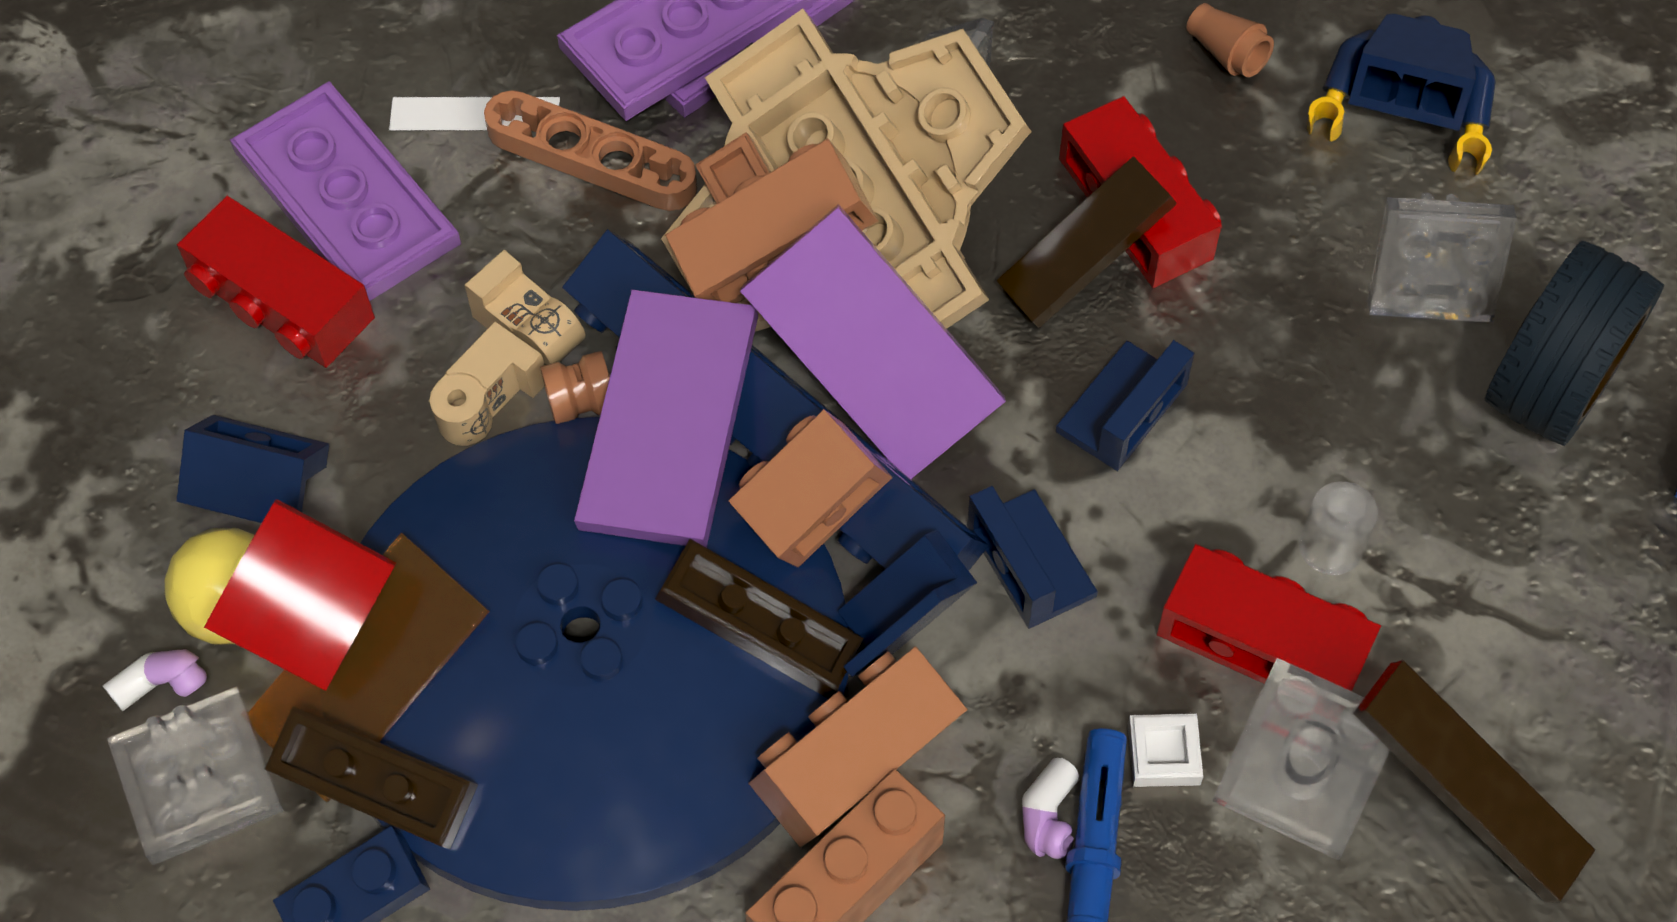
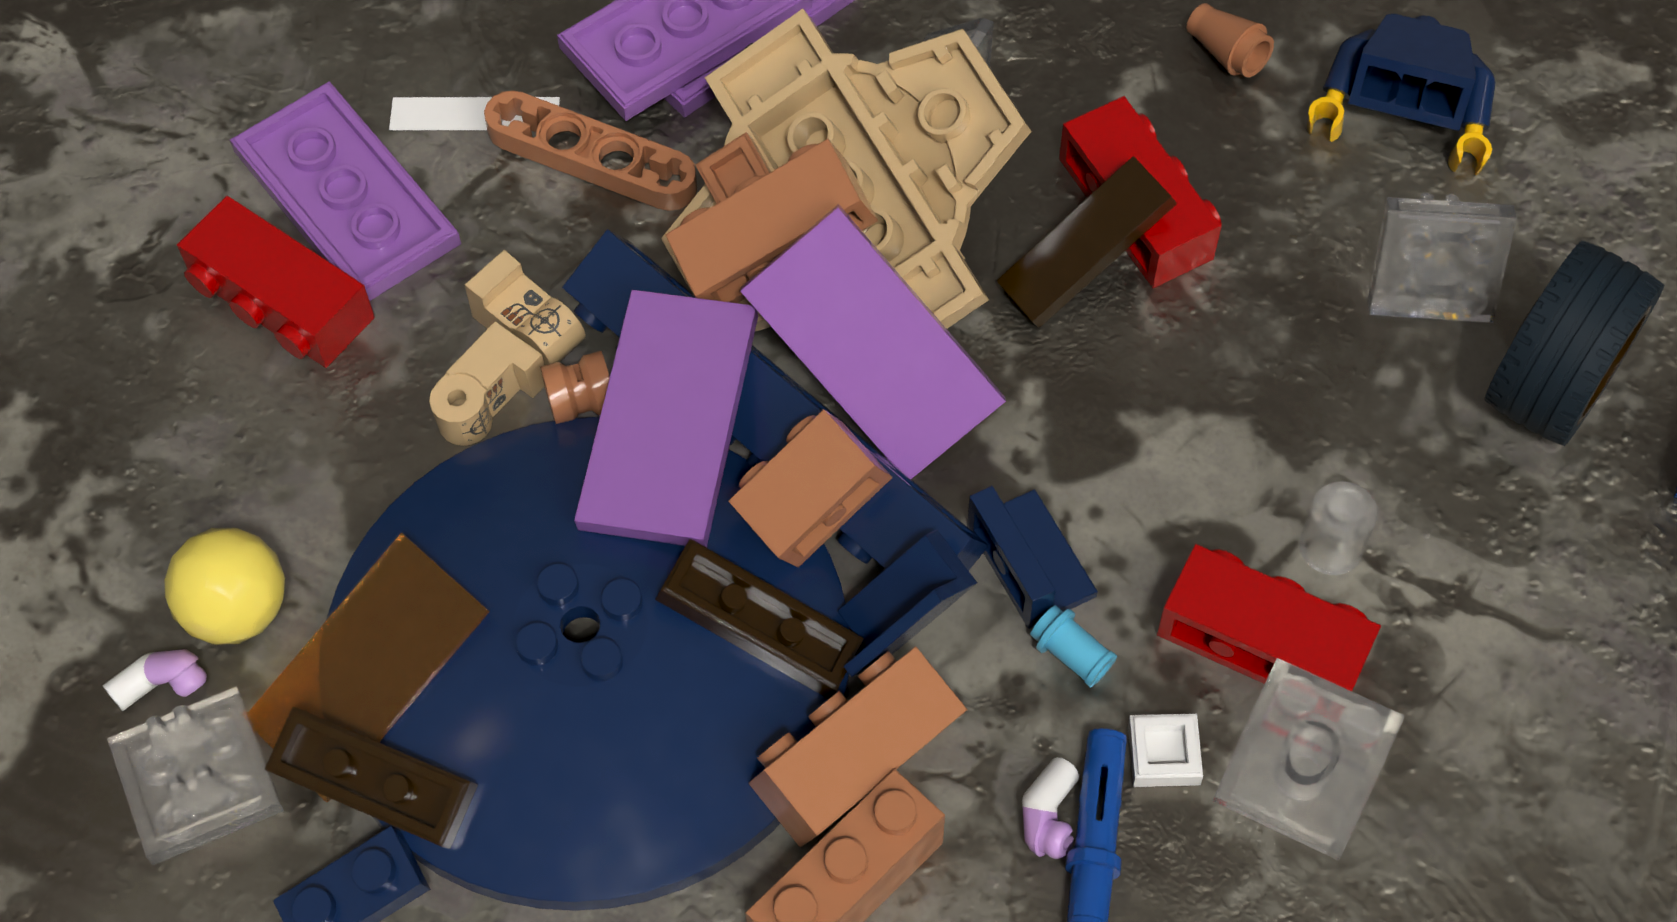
(245, 467): dark blue panel -> none
(300, 594): red slope -> none
(1072, 645): none -> medium azure pin
(1126, 401): dark blue panel -> none
(1474, 781): dark brown tile -> none

